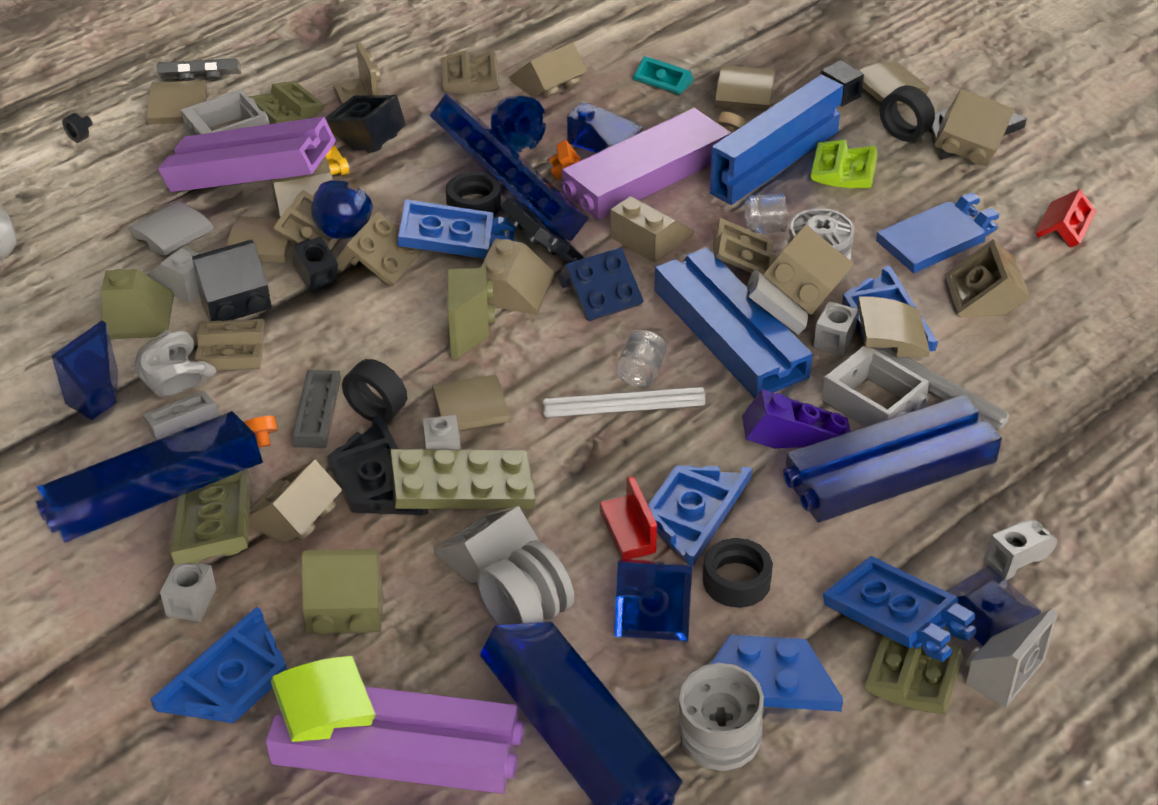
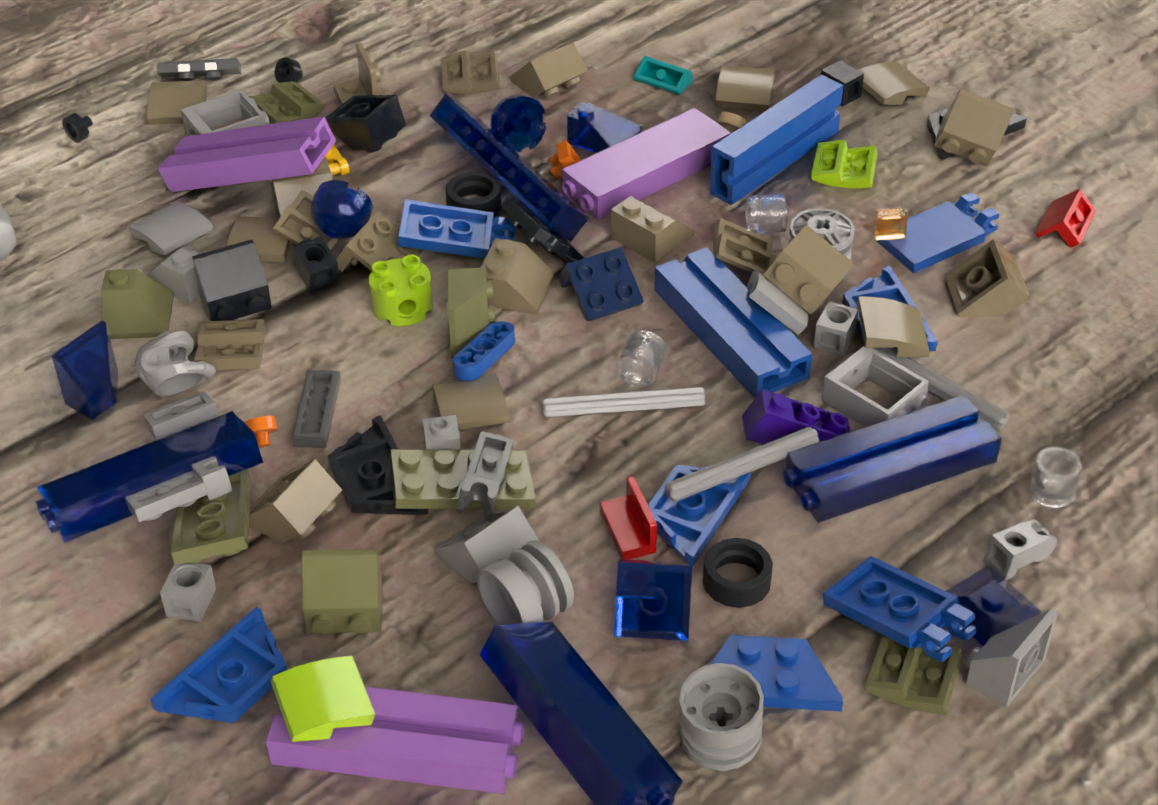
(182, 491): none -> light grey plate
(288, 70): none -> black tile
(384, 381): black tyre -> none
(401, 290): none -> lime brick
(483, 351): none -> blue beam
(486, 472): none -> plate
(739, 464): none -> light grey axle
(890, 223): none -> clear orange tile
(918, 102): black tyre -> none
(1055, 477): none -> clear piece

